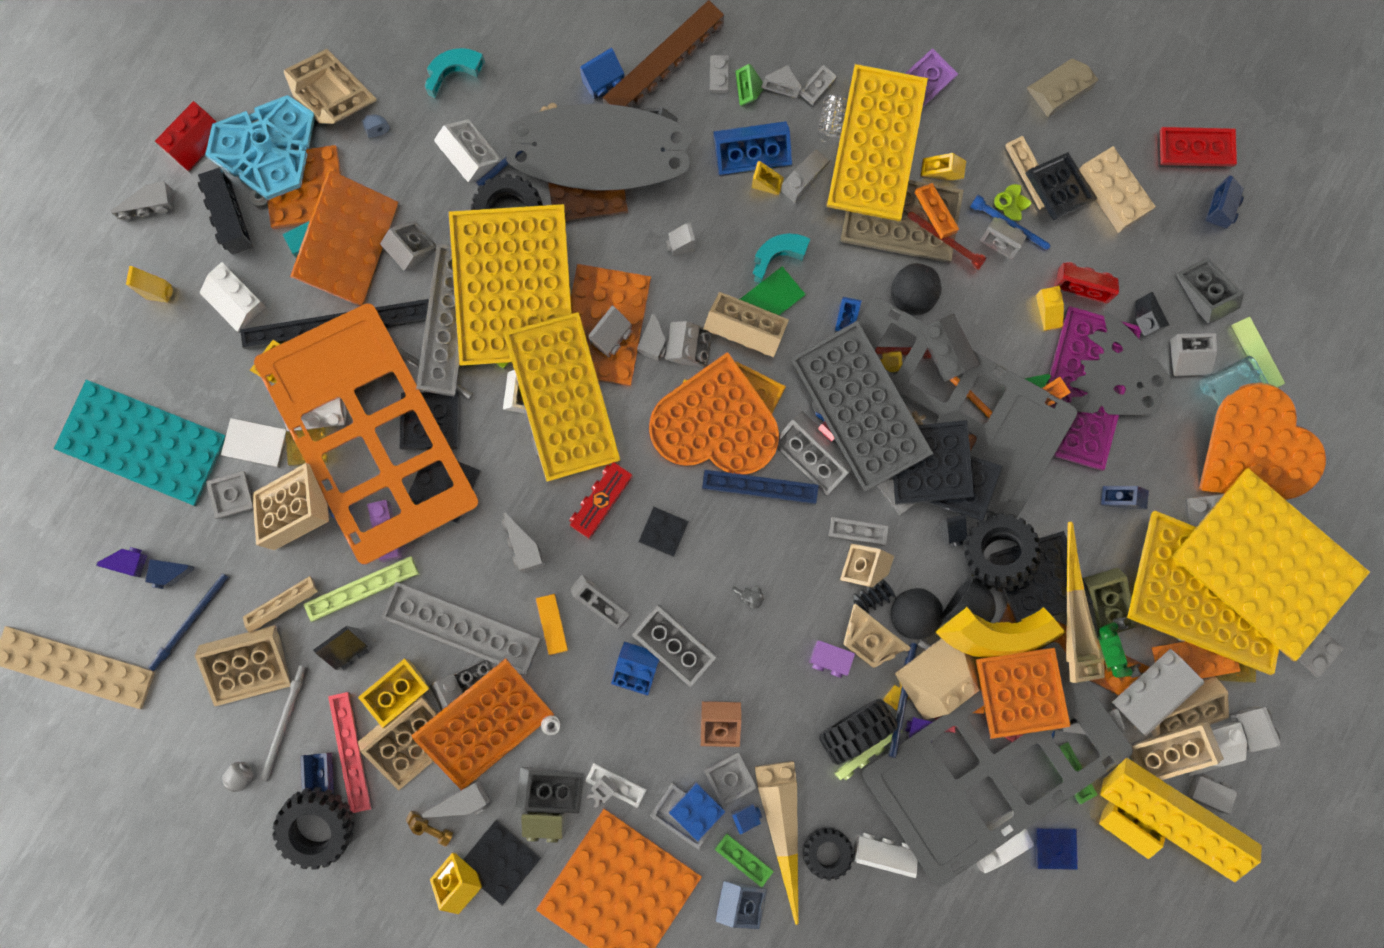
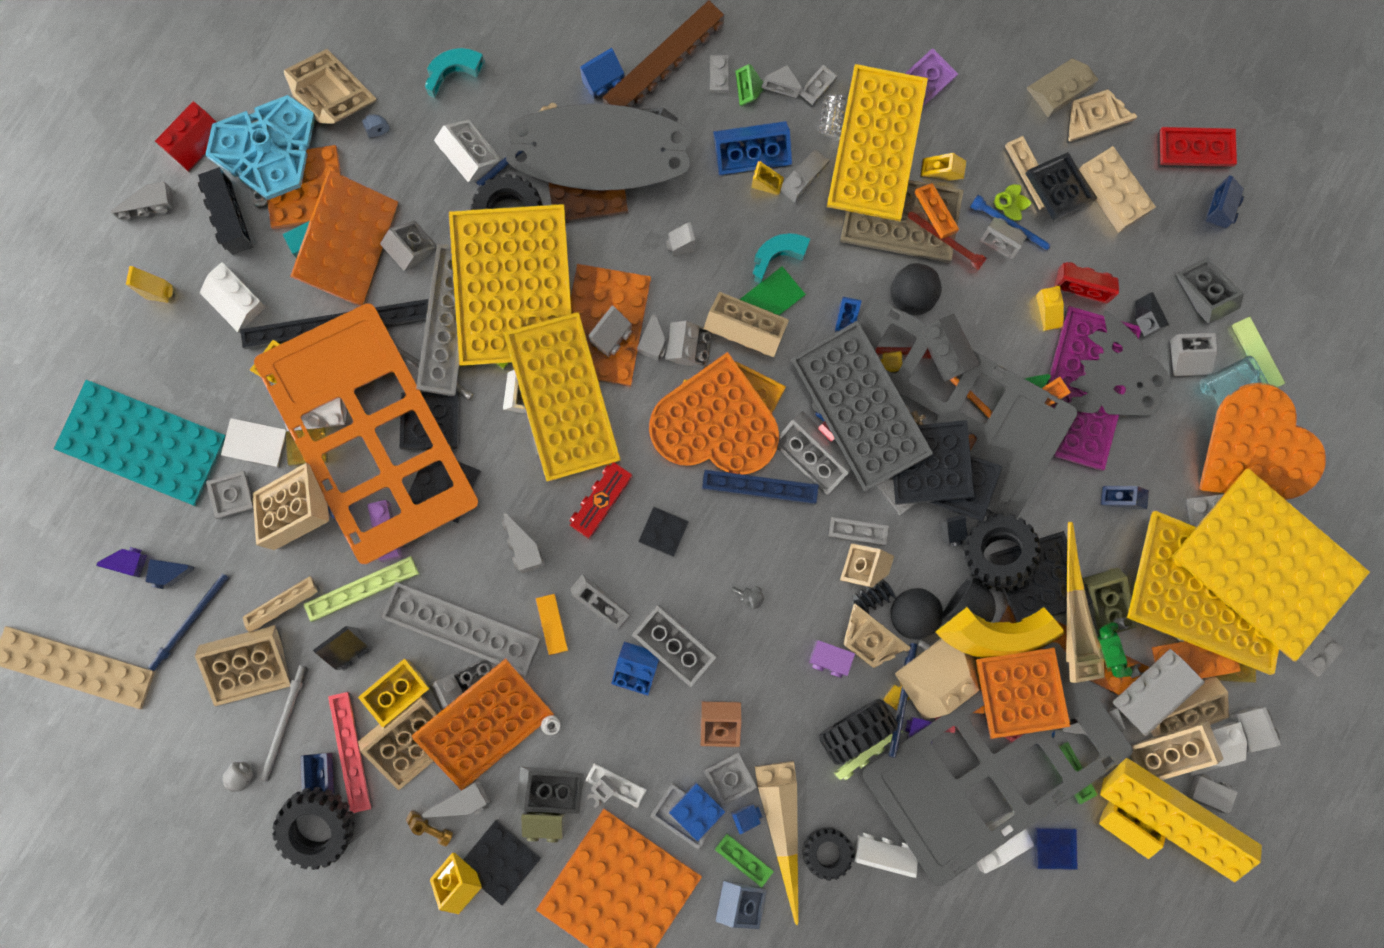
(1097, 114): none -> tan wing

